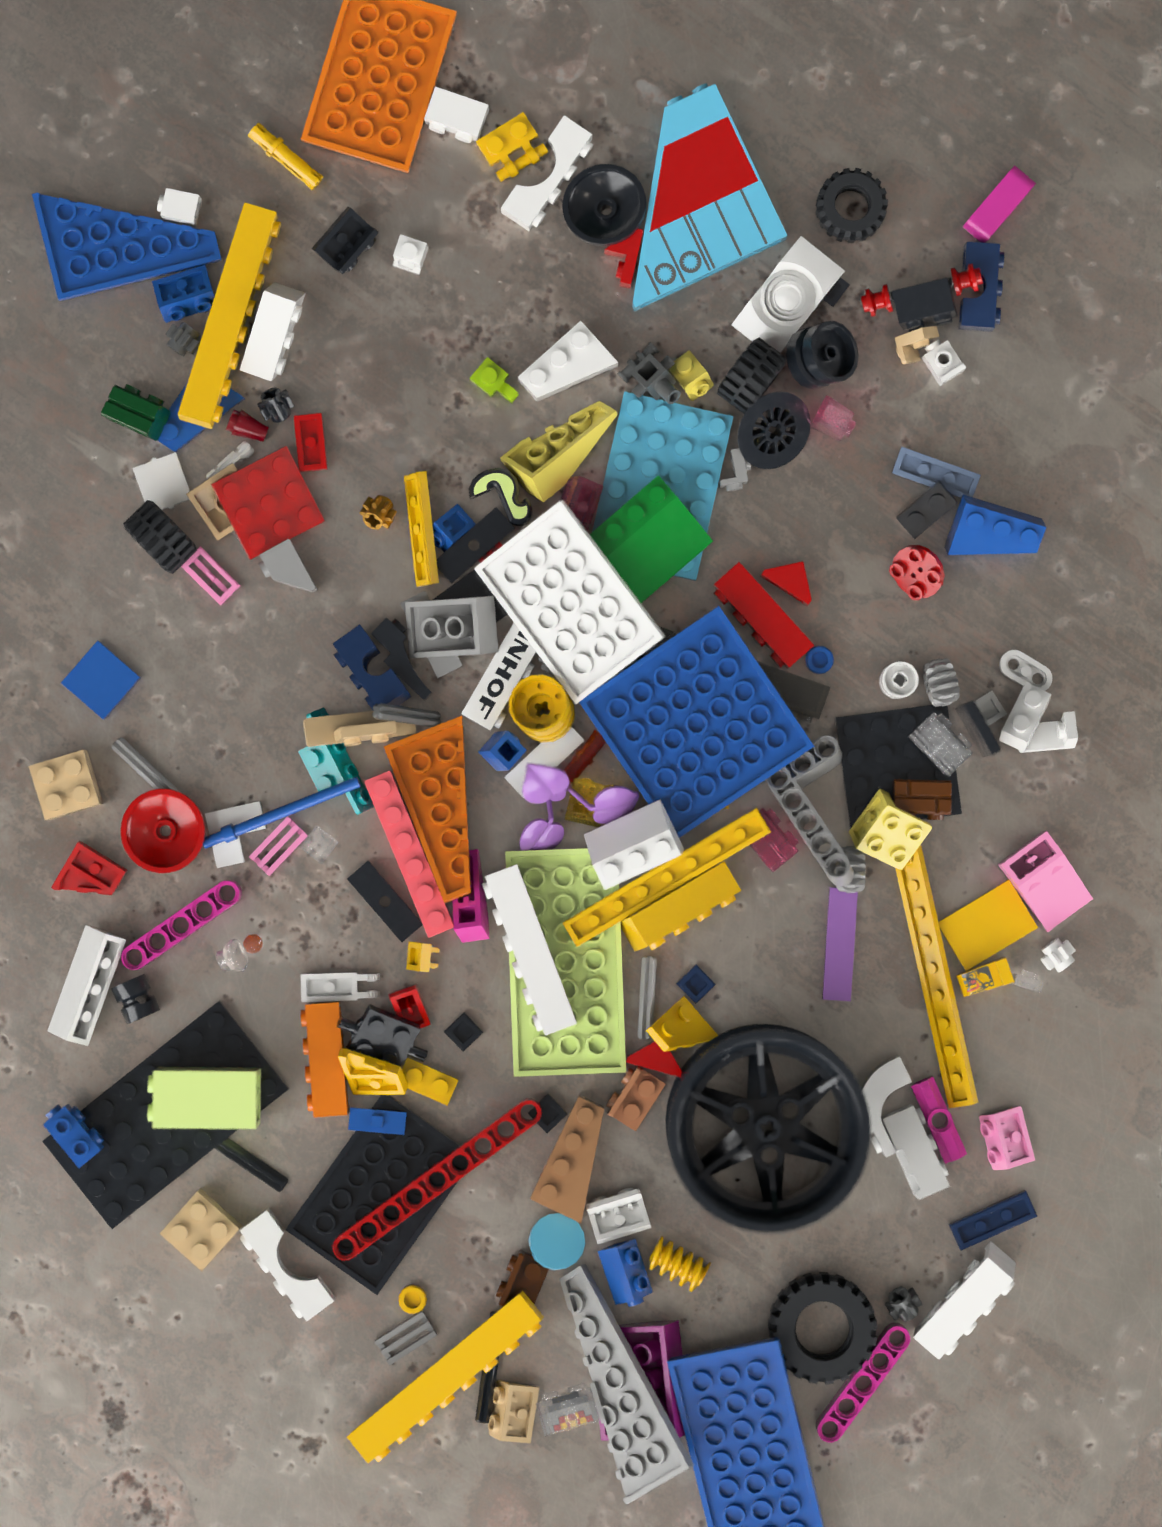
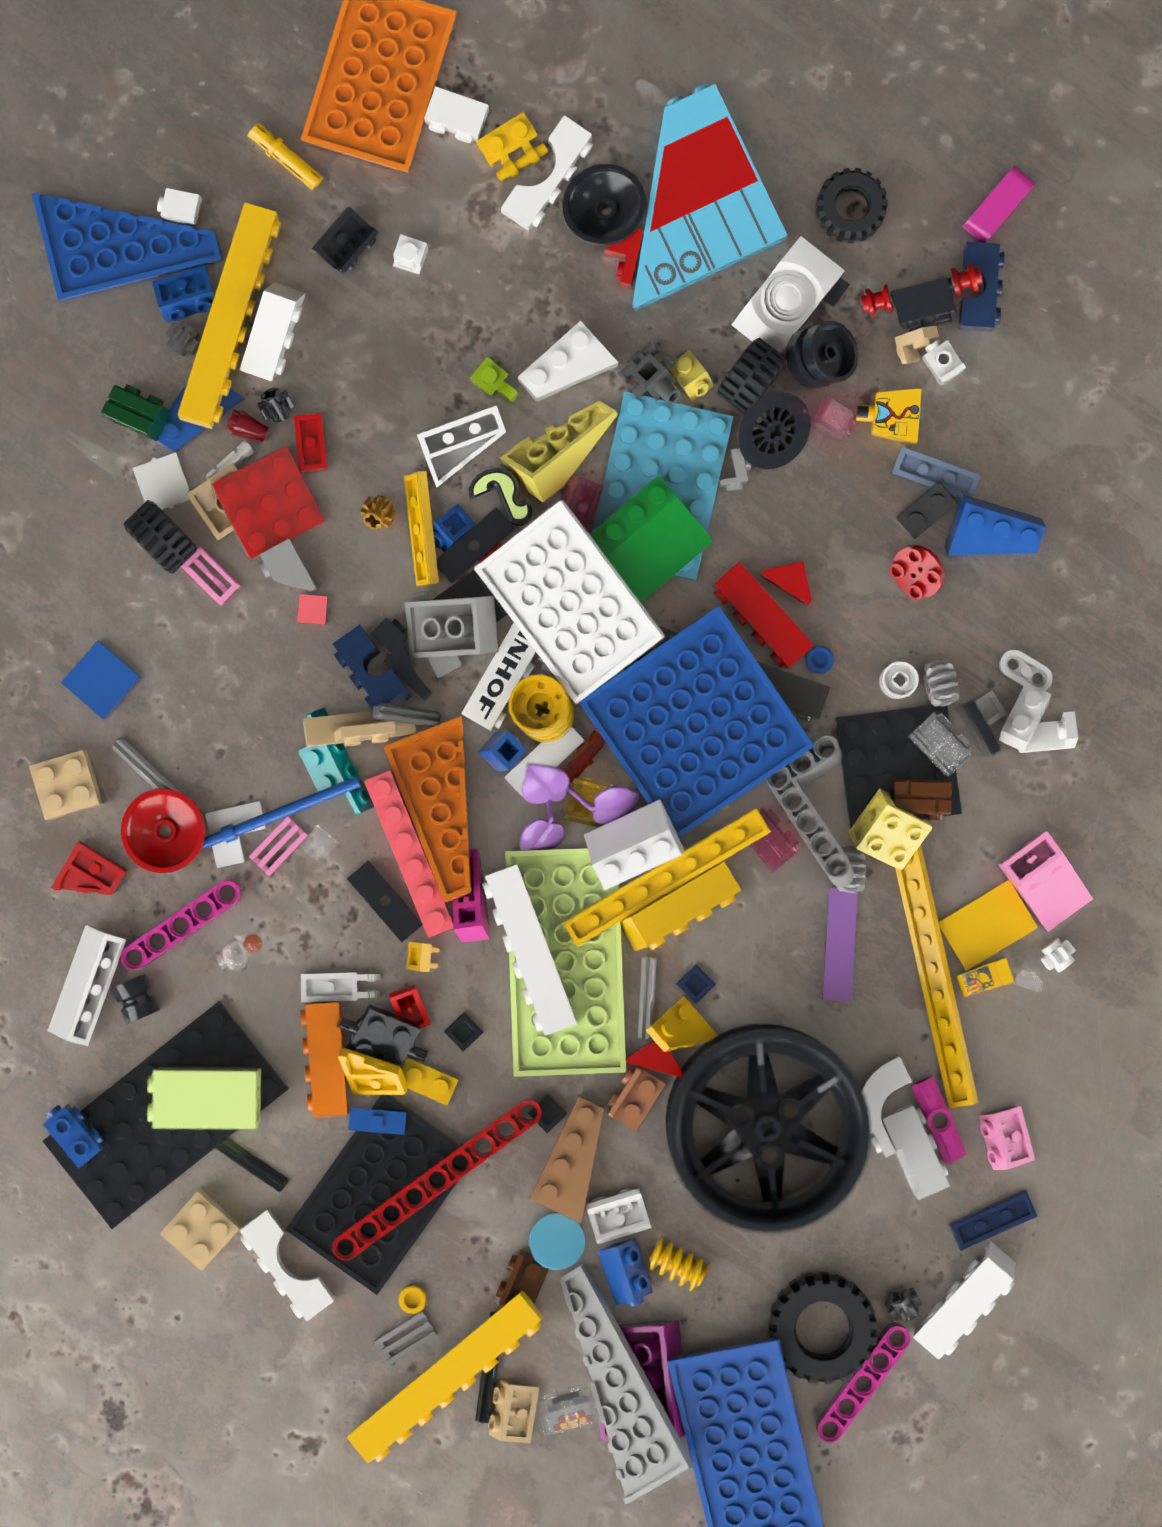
(312, 609): none -> coral tile
(459, 441): none -> white wedge
(893, 415): none -> yellow torso

